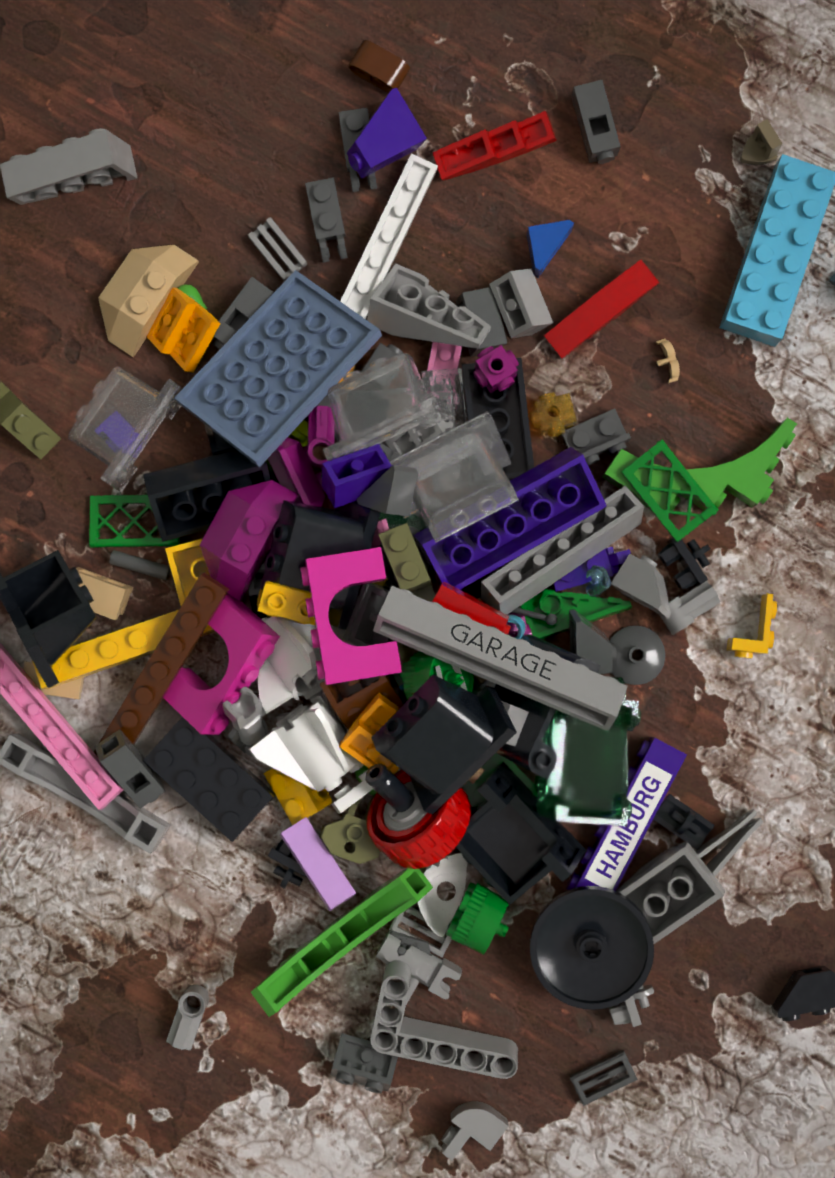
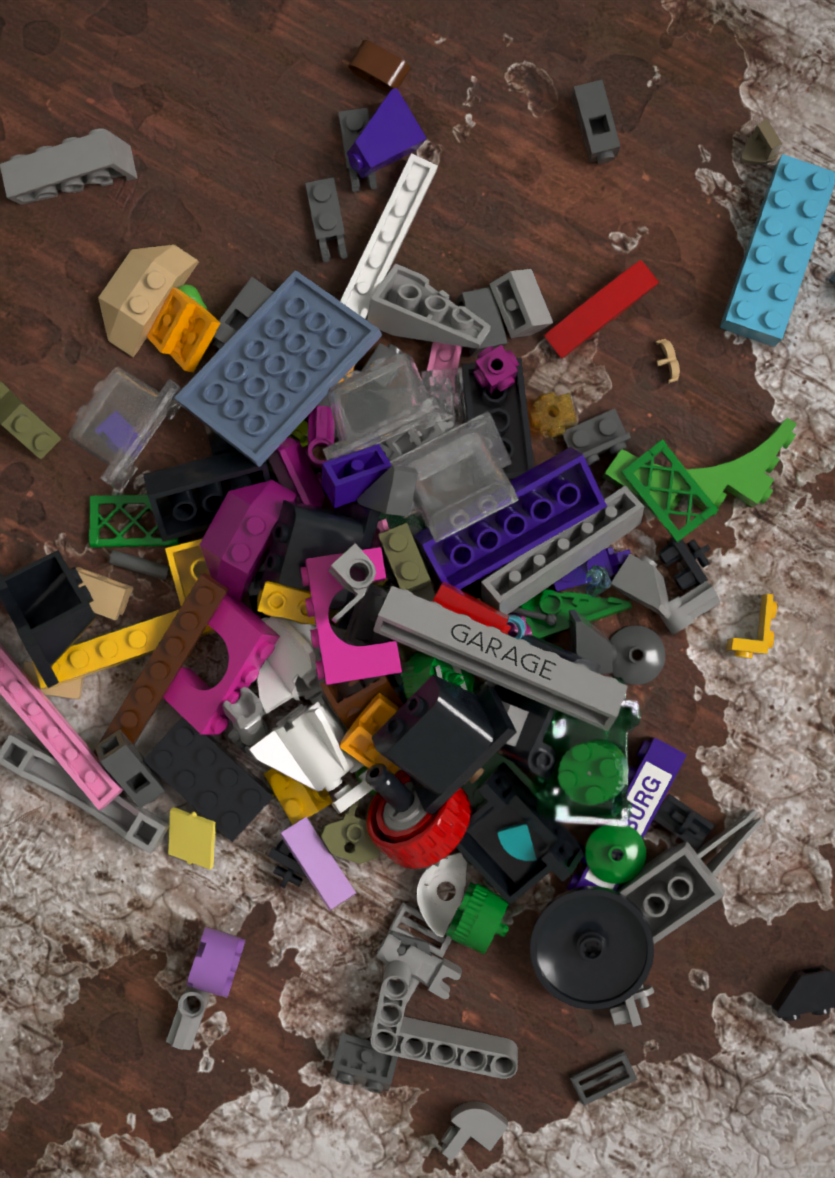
(191, 838): none -> light yellow piece
(216, 962): none -> medium lavender brick
(262, 230): light grey tile -> none
(339, 938): bright green arch -> none
(352, 558): none -> light grey piece
(494, 147): red slope -> none
(517, 841): none -> teal brick
(545, 242): blue slope -> none
(593, 772): none -> green piece
(599, 851): none -> green dish

